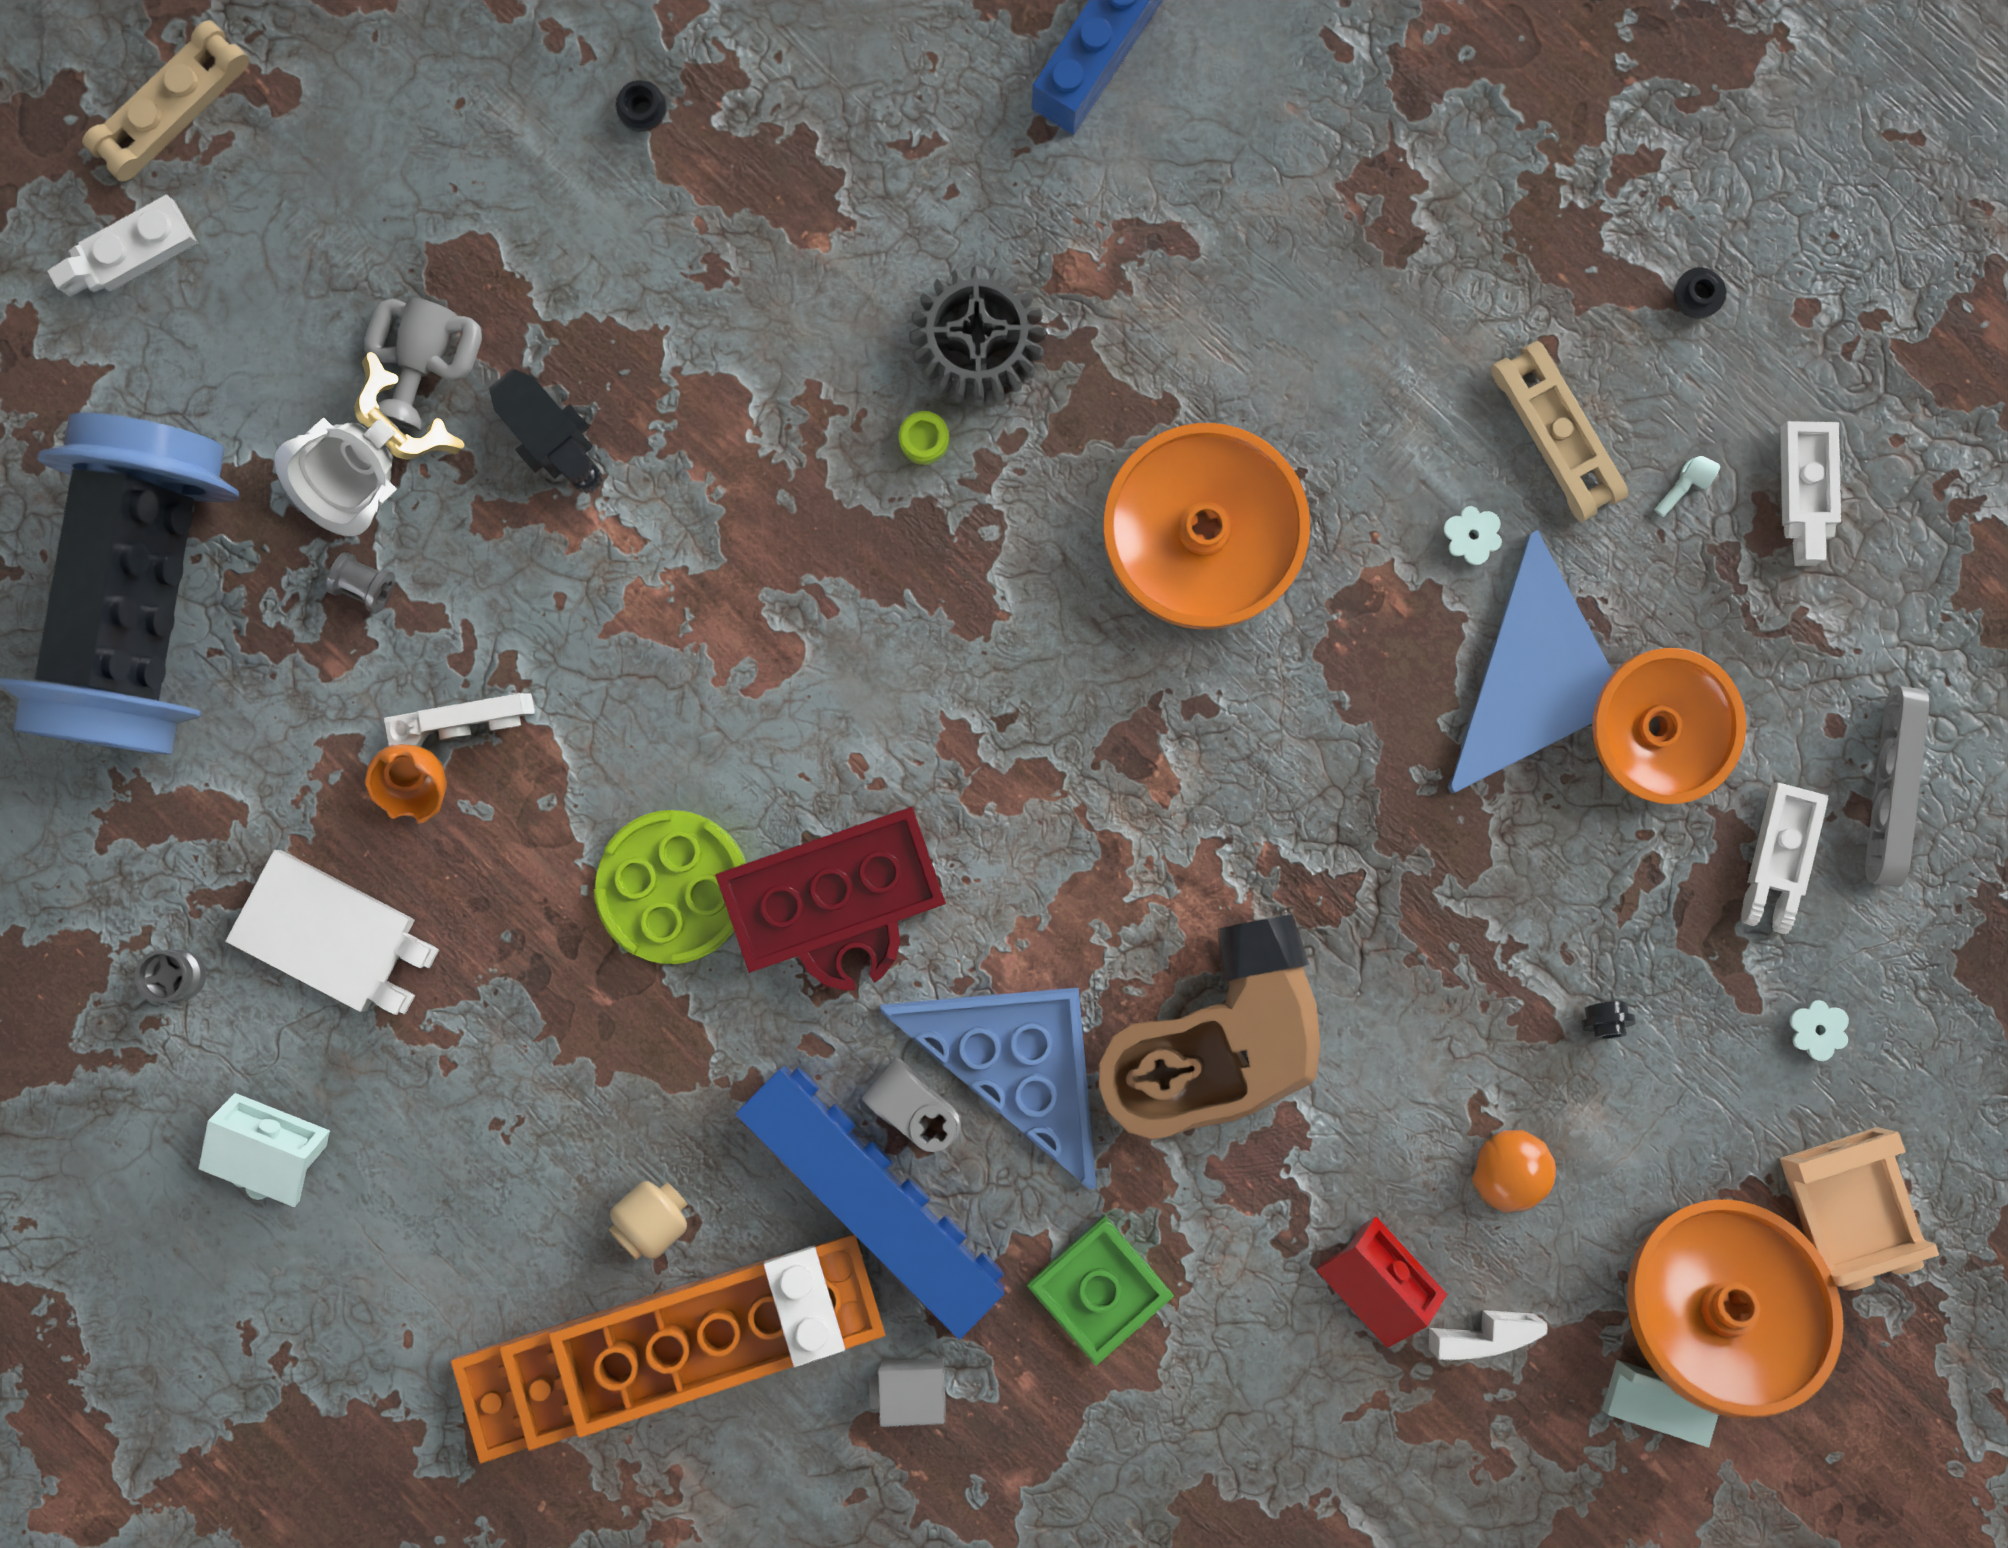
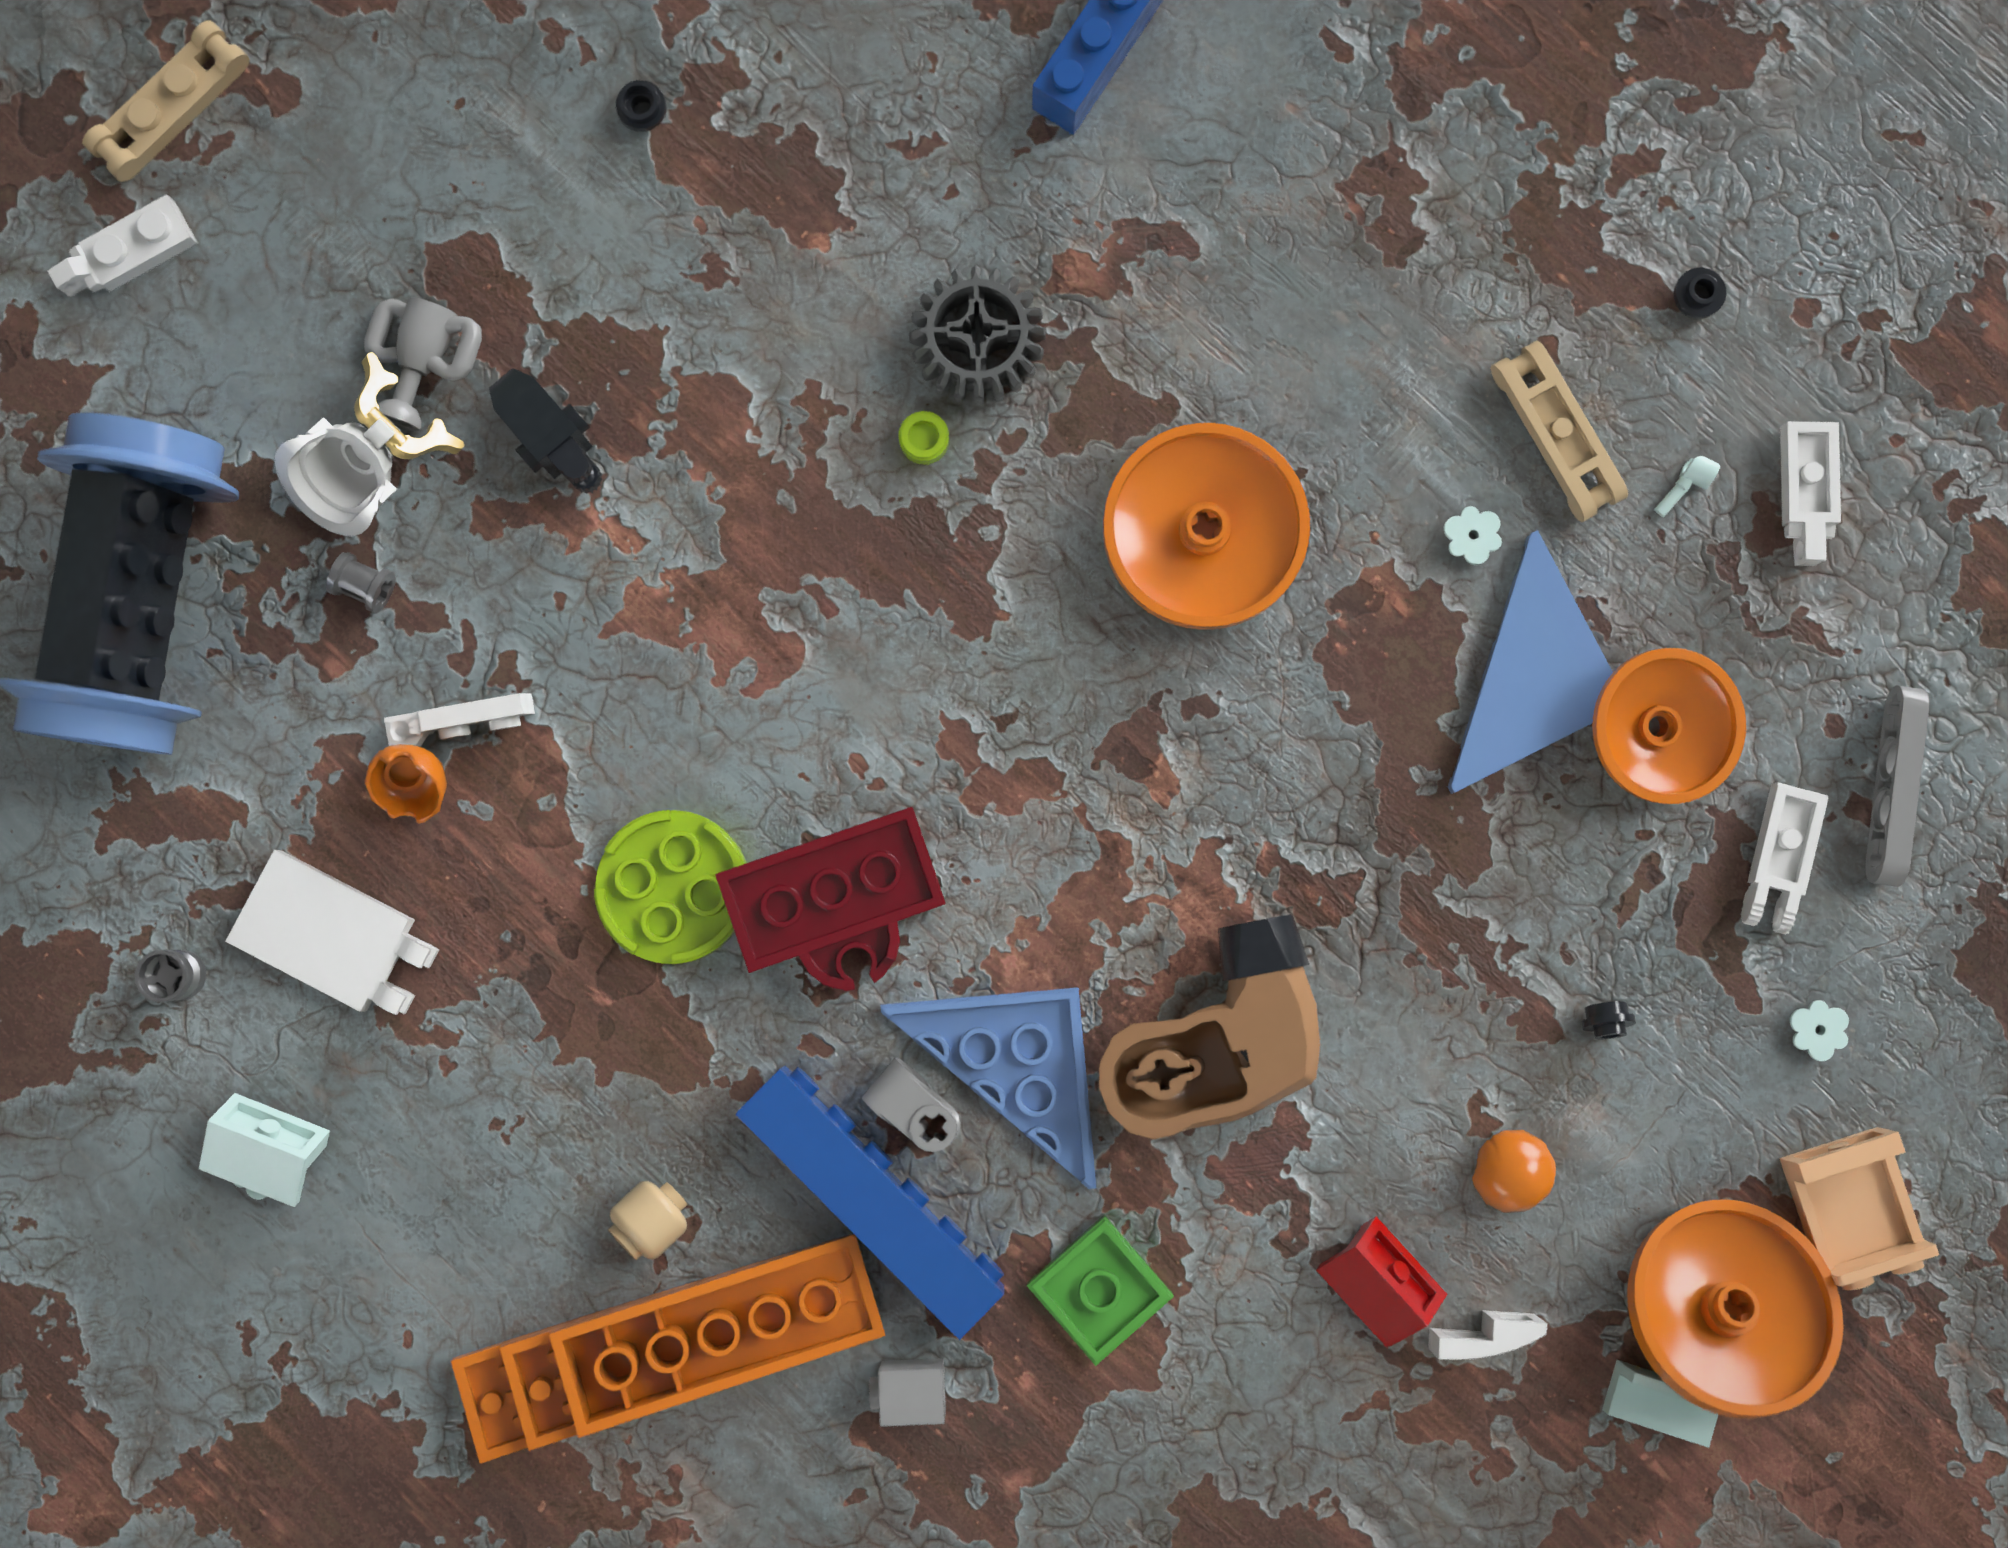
(804, 1306): white plate -> none

